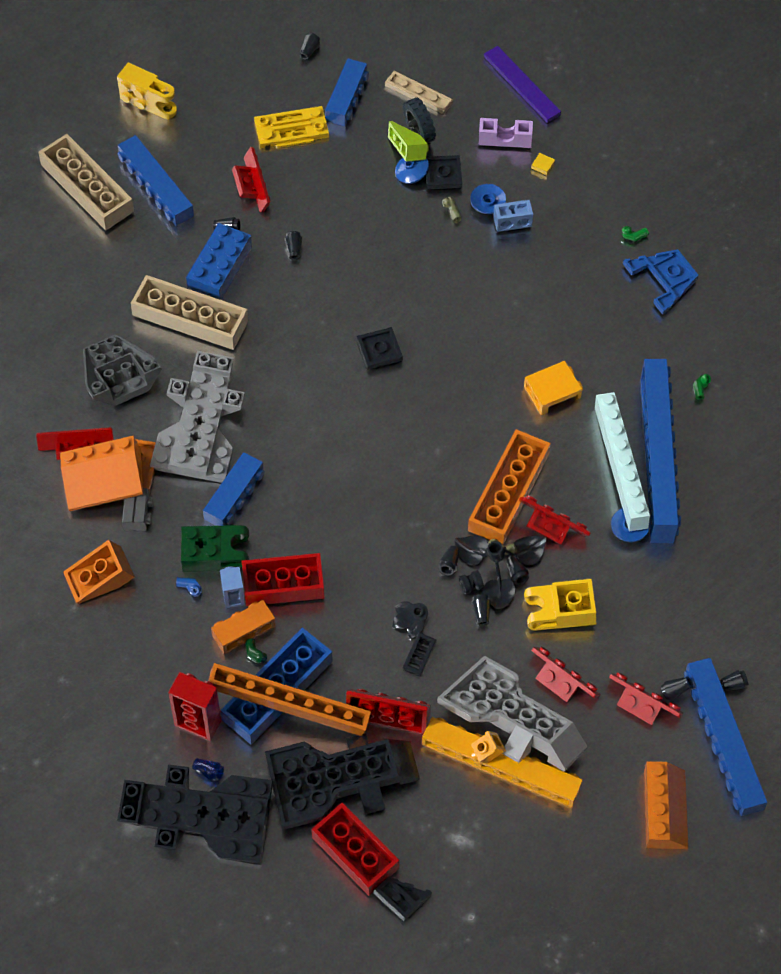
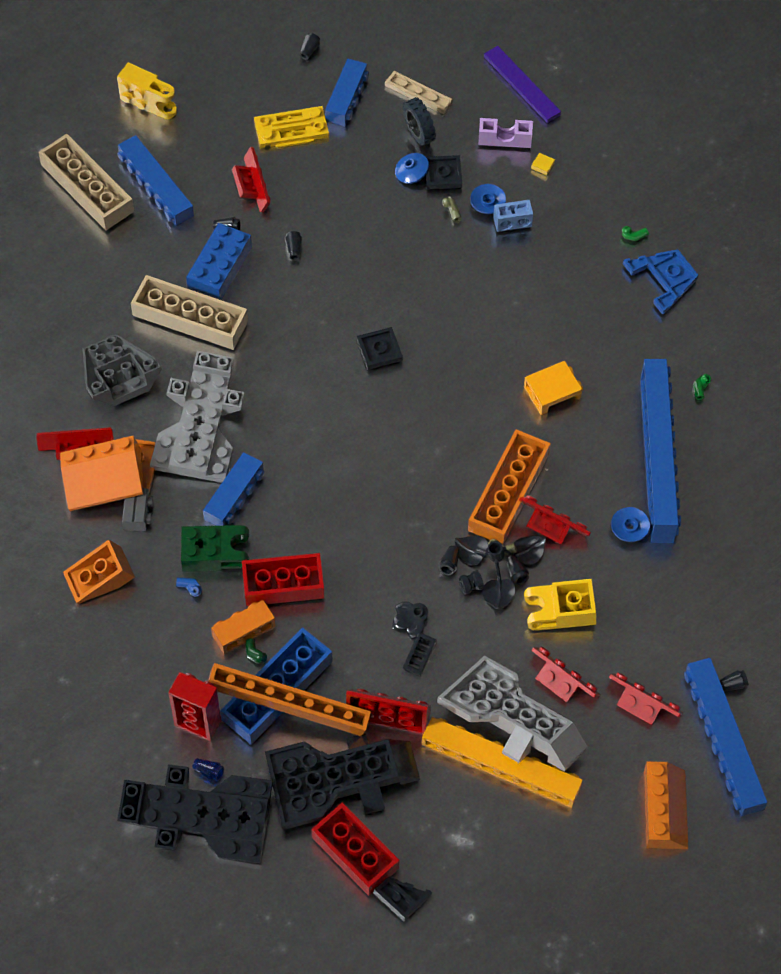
(232, 587): medium blue brick -> none
(408, 143): lime slope -> none
(481, 608): black cone -> none
(492, 749): light orange brick -> none
(622, 462): light aqua brick -> none
(673, 688): black cone -> none

